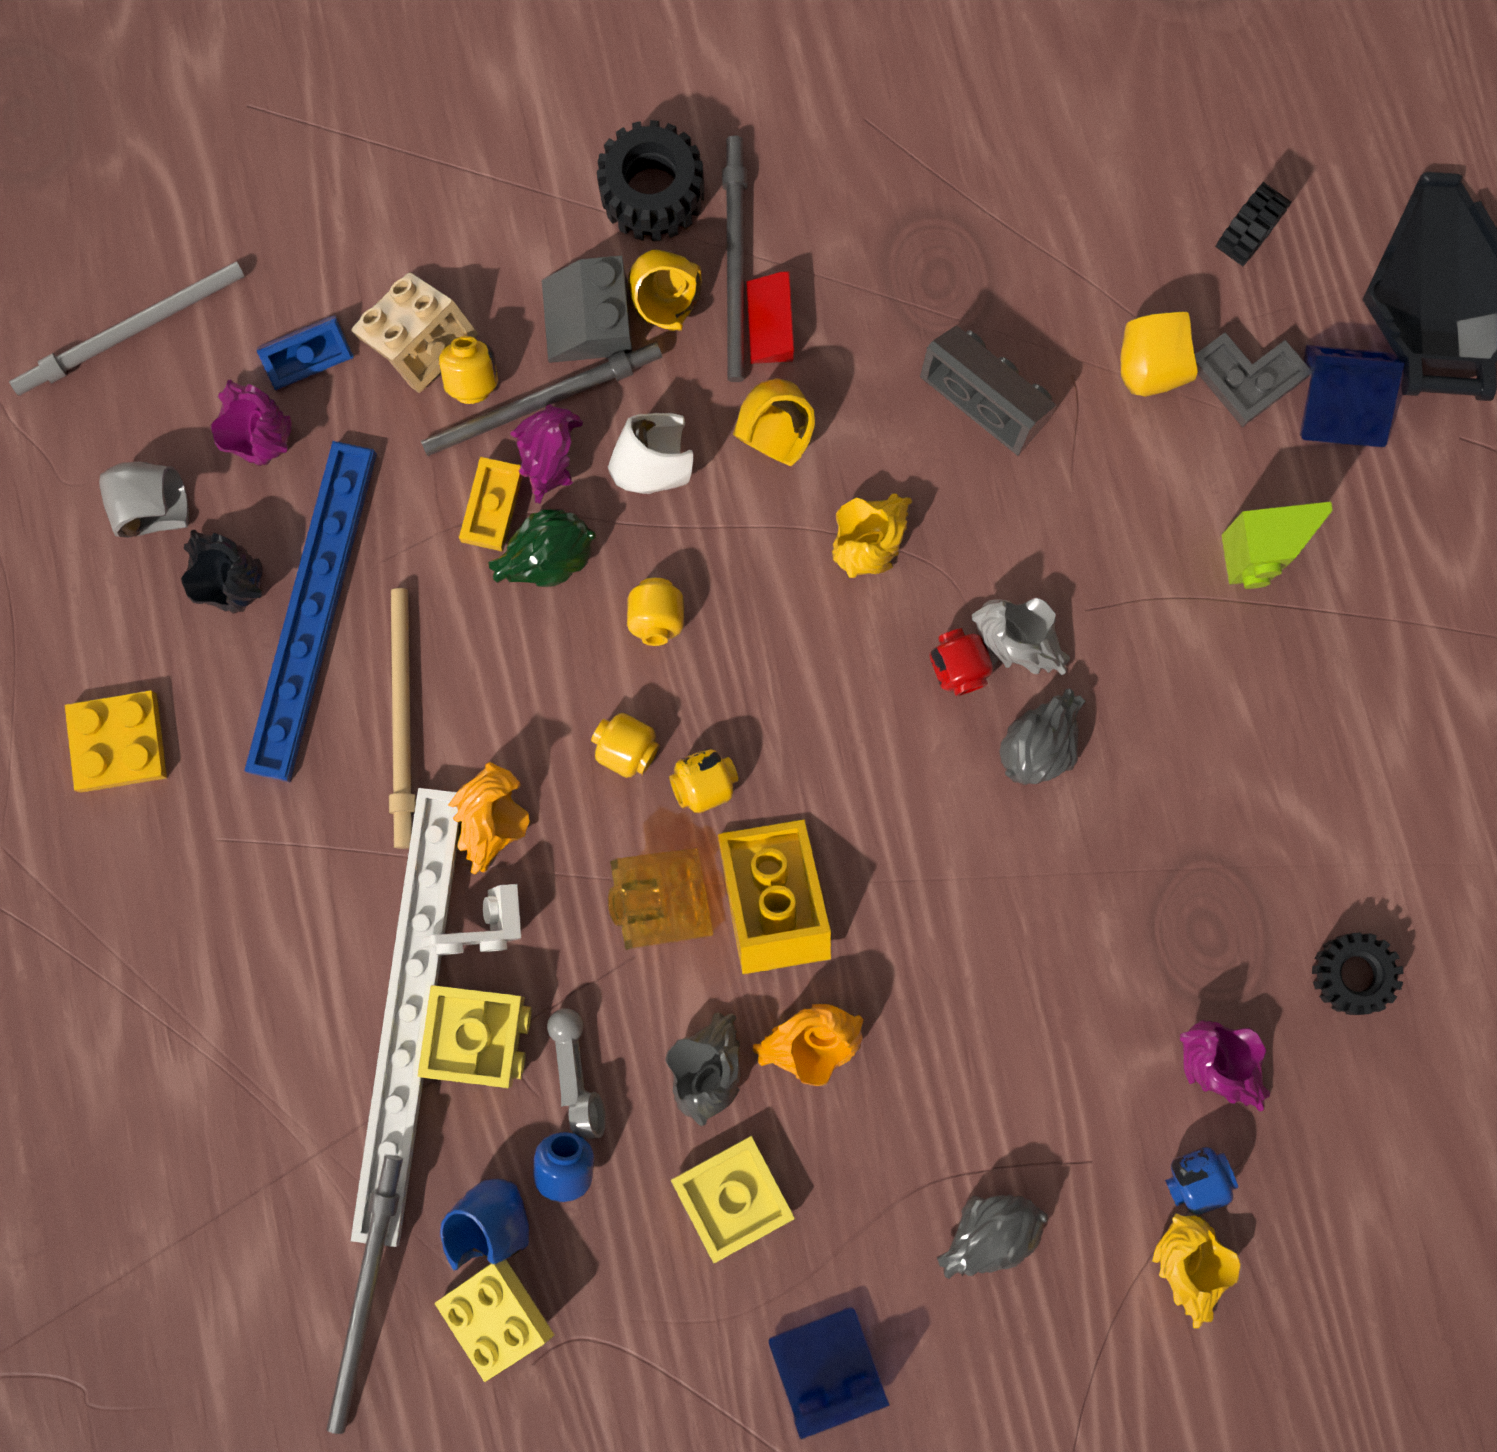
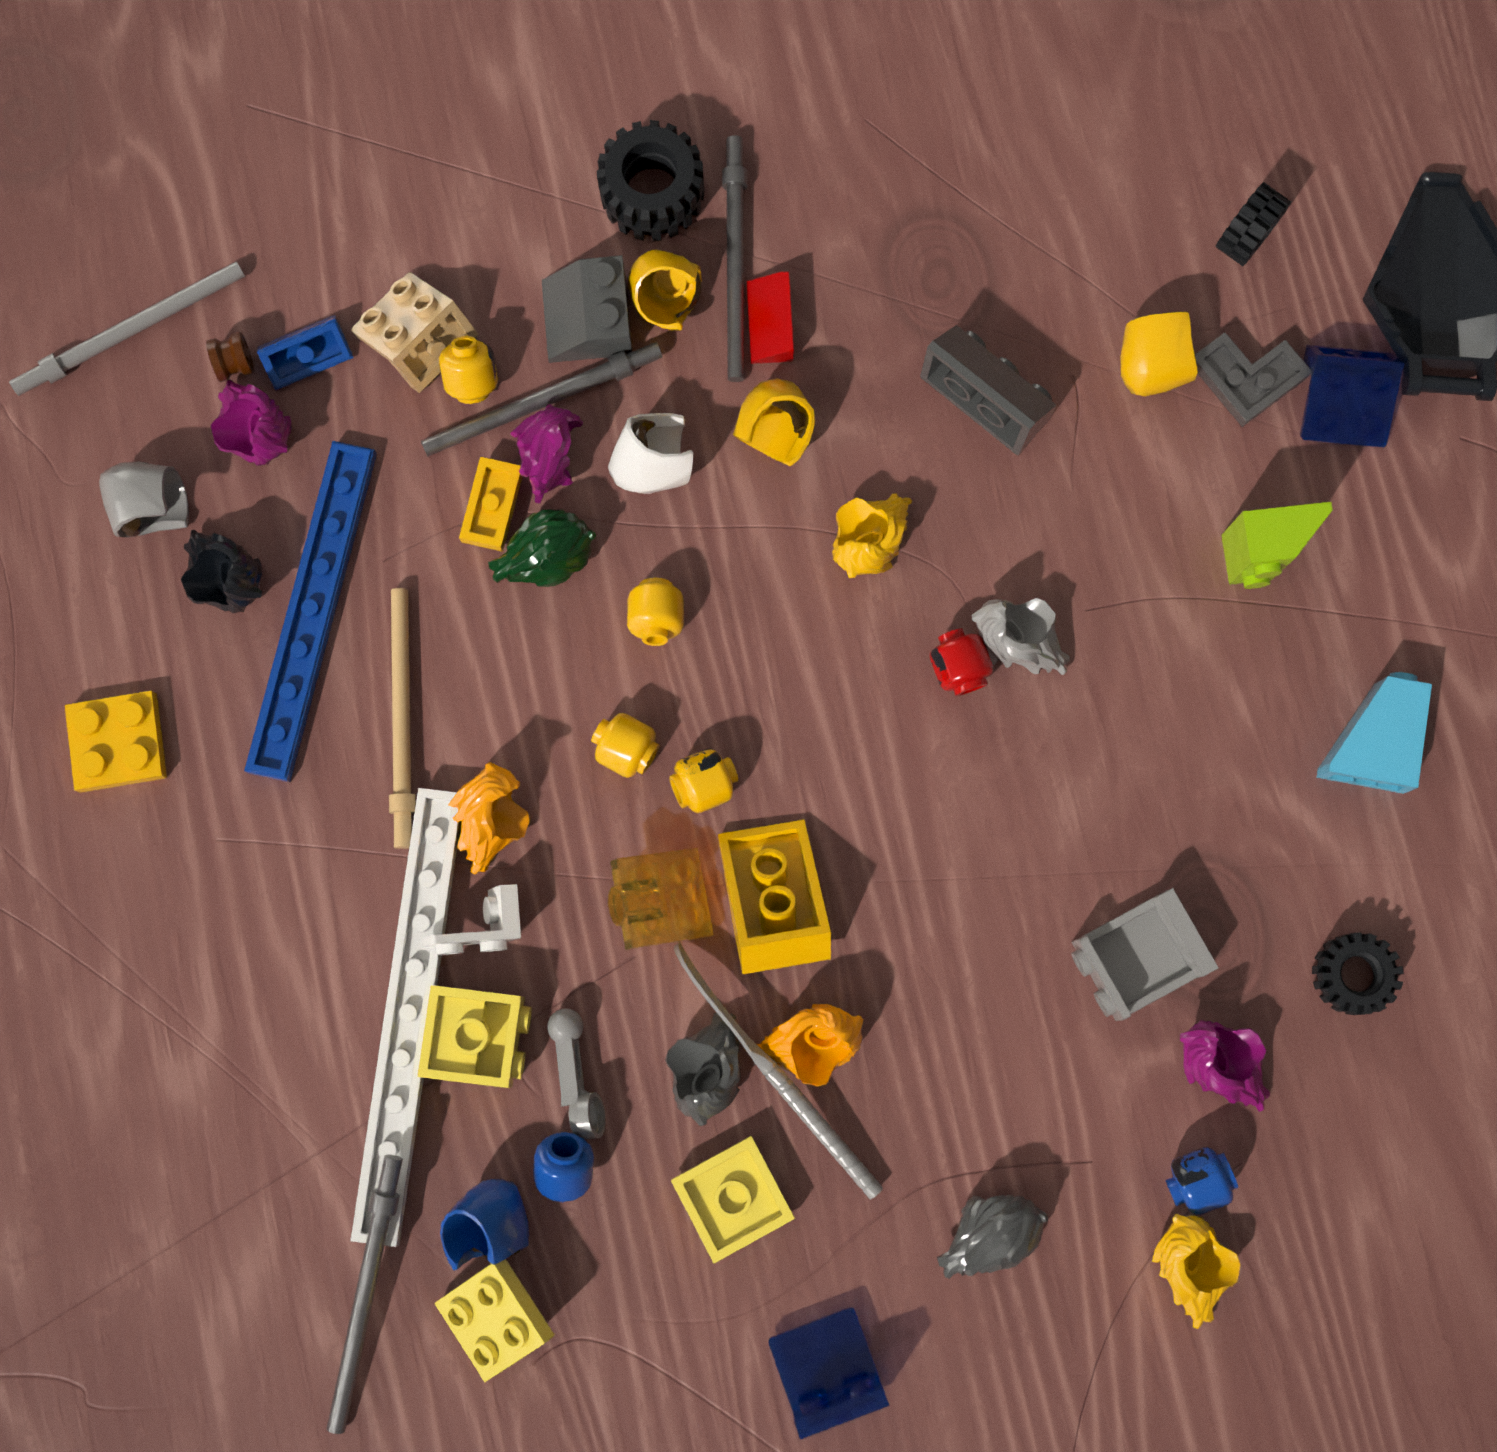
(230, 356): none -> reddish brown wheel
(787, 1088): none -> light grey piece
(1043, 741): dark grey hair -> none
(1142, 955): none -> light grey panel
(1383, 738): none -> medium azure slope

